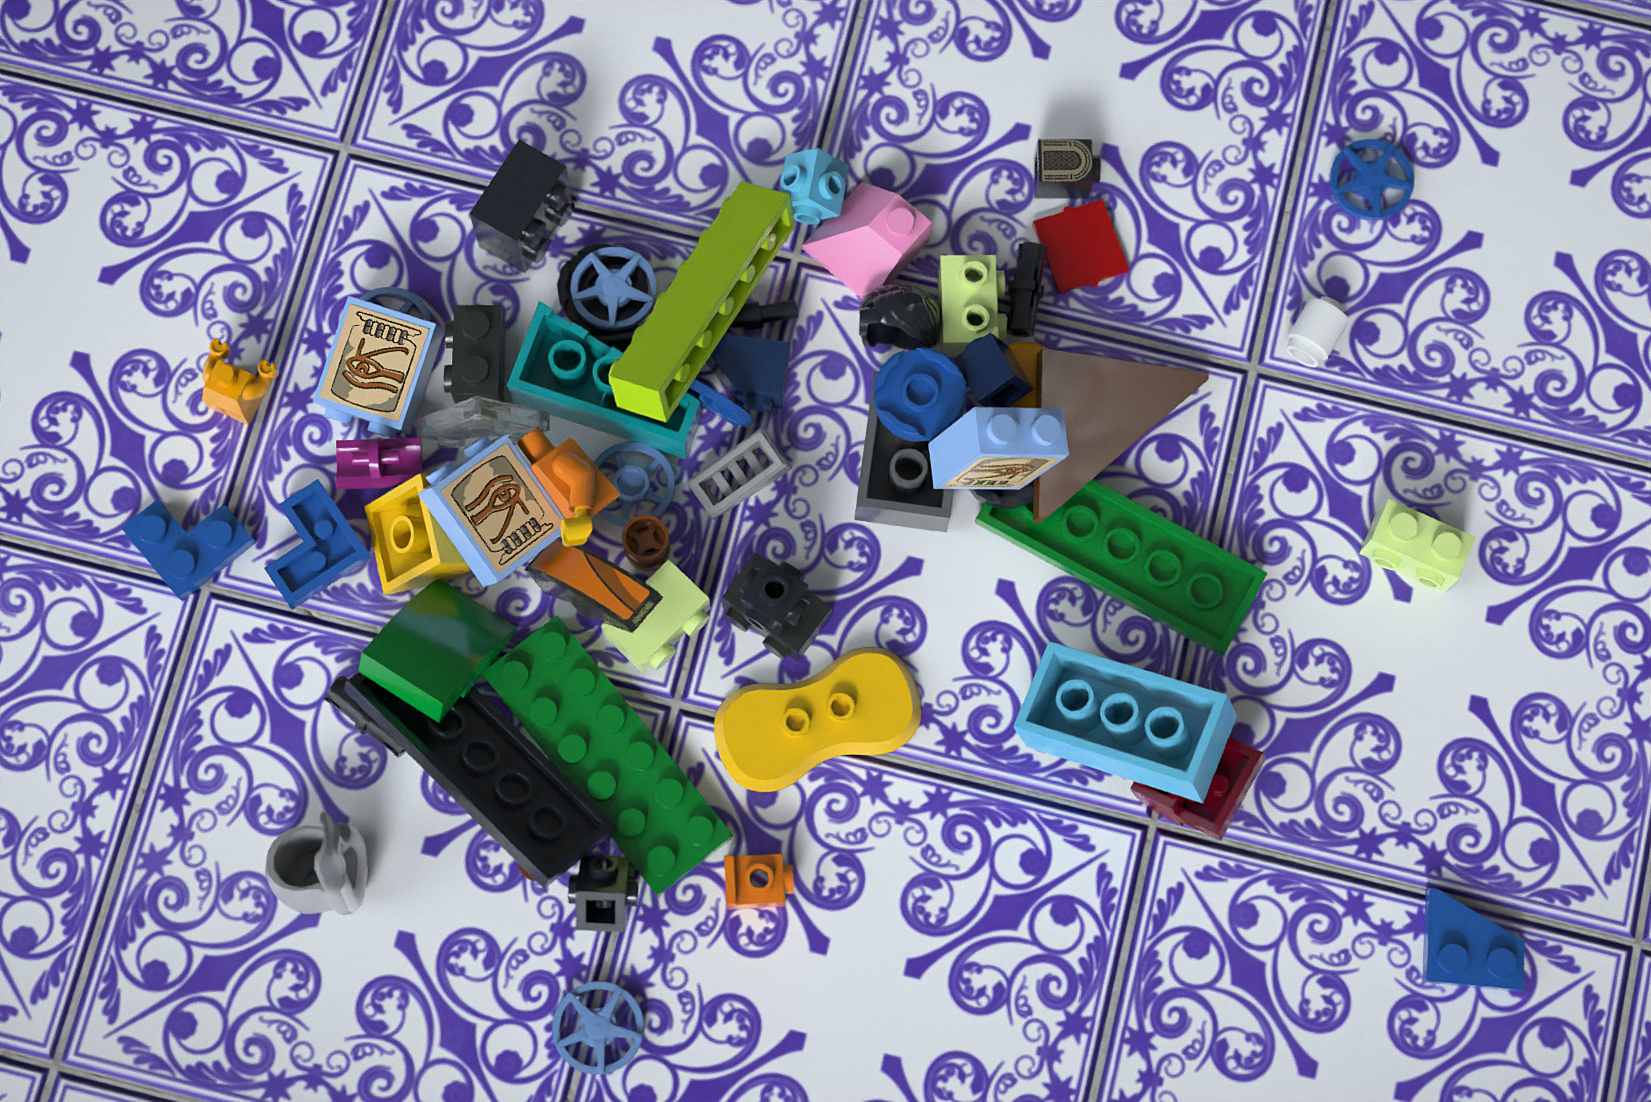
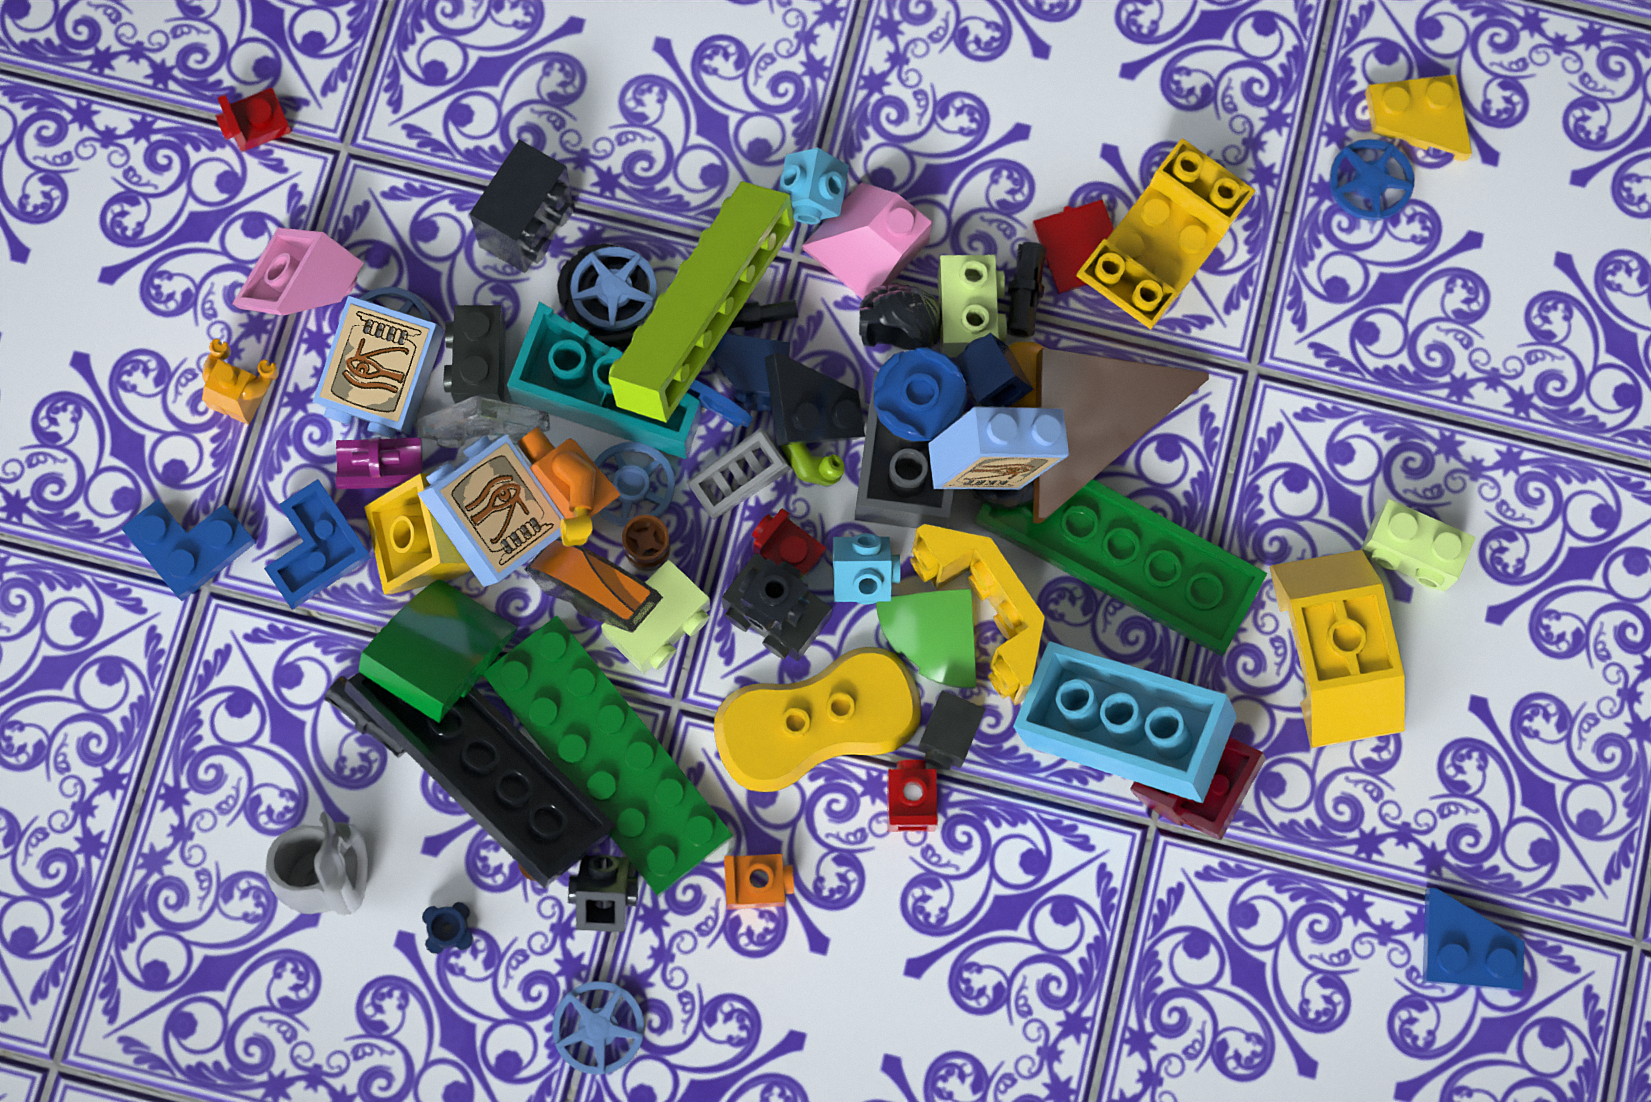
(252, 119): none -> red bracket
(299, 274): none -> bright pink slope
(436, 918): none -> dark blue plate
(785, 541): none -> red bracket
(810, 404): none -> black wing
(813, 468): none -> lime arm
(864, 569): none -> medium azure brick
(910, 815): none -> red brick
(934, 634): none -> bright green brick
(947, 554): none -> yellow slope
(950, 731): none -> pearl dark grey brick
(1065, 168): brick -> none
(1167, 234): none -> yellow slope
(1316, 331): white brick -> none
(1343, 647): none -> yellow slope
(1421, 113): none -> yellow wing

